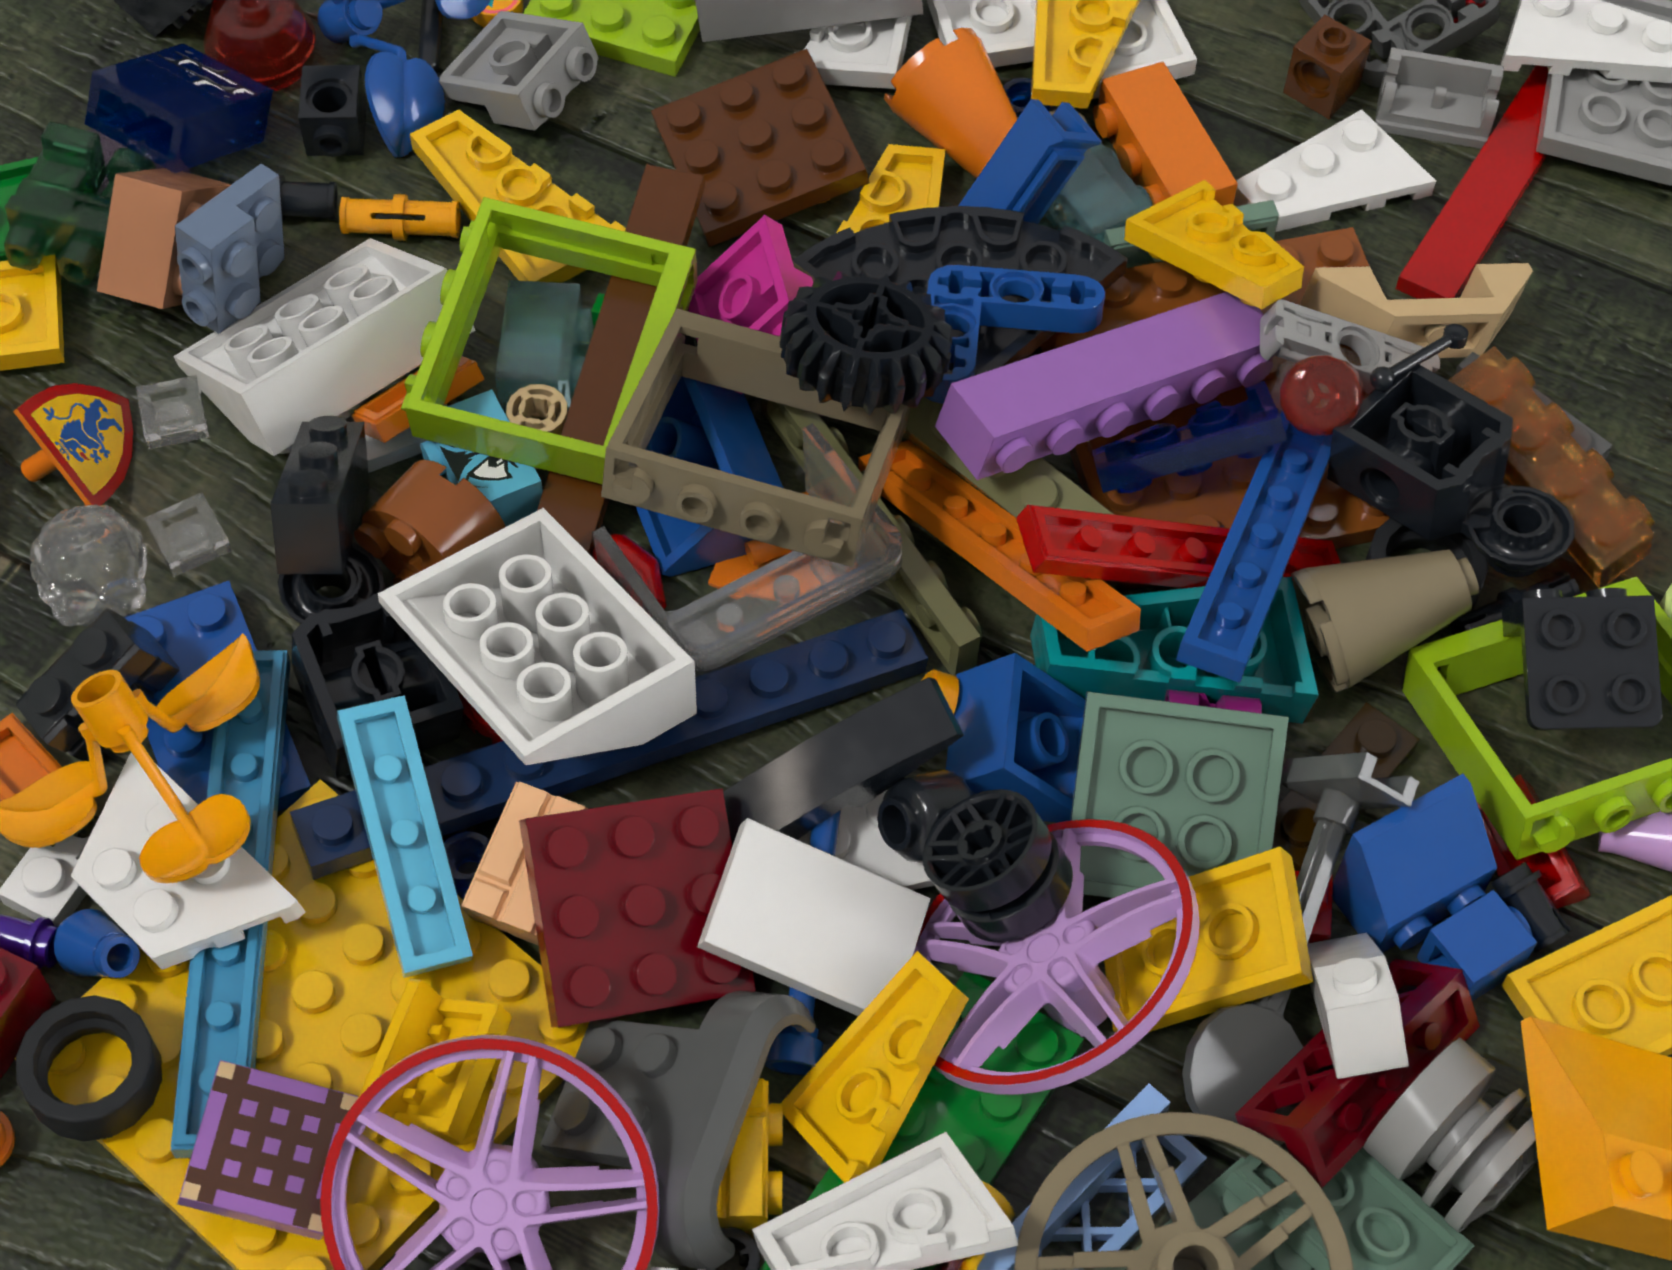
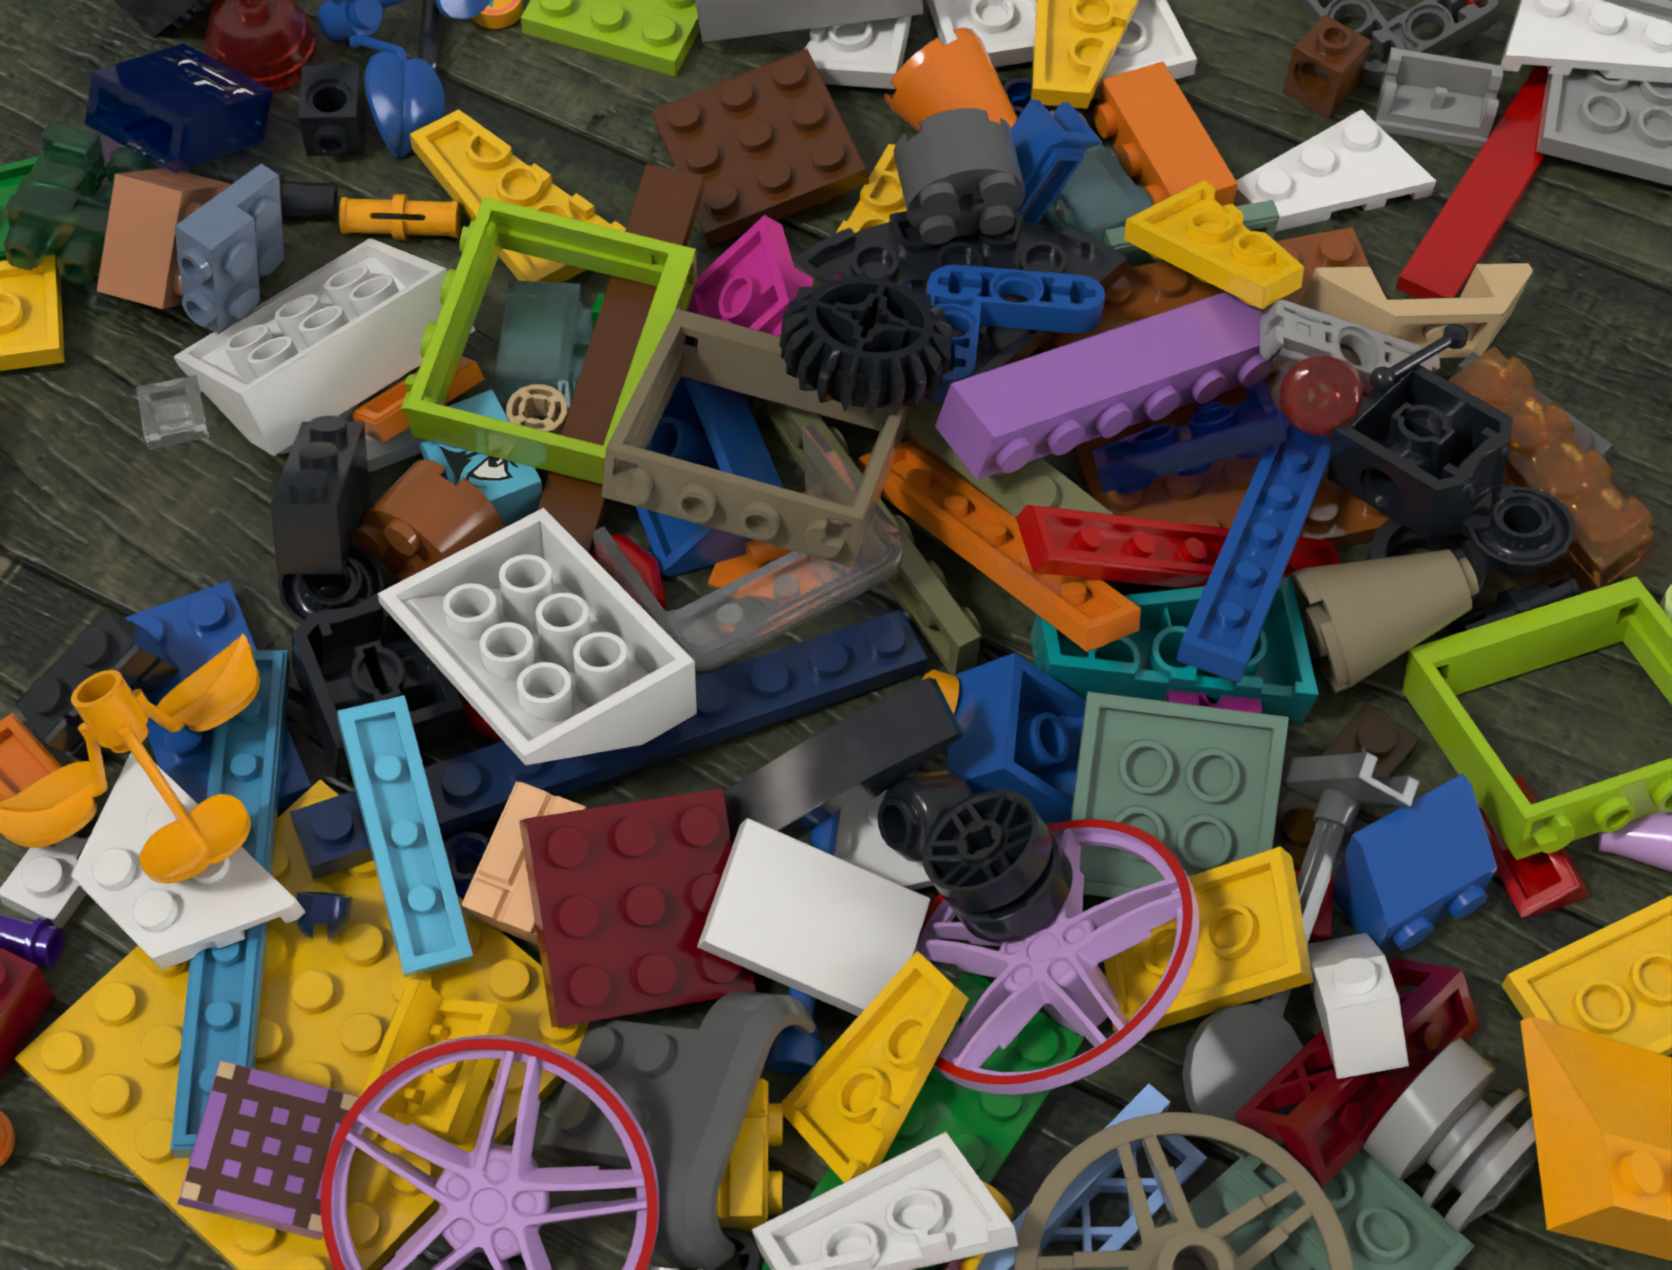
(61, 1027): black tyre -> none
(82, 435): shield -> none
(89, 563): clear hair -> none
(94, 946): blue cone -> none
(188, 534): clear plate -> none
(324, 908): none -> hinge
(521, 68): light grey plate -> none
(959, 176): none -> dark grey brick
(1482, 941): blue brick -> none
(1524, 892): black pin -> none
(1587, 659): black bracket -> none

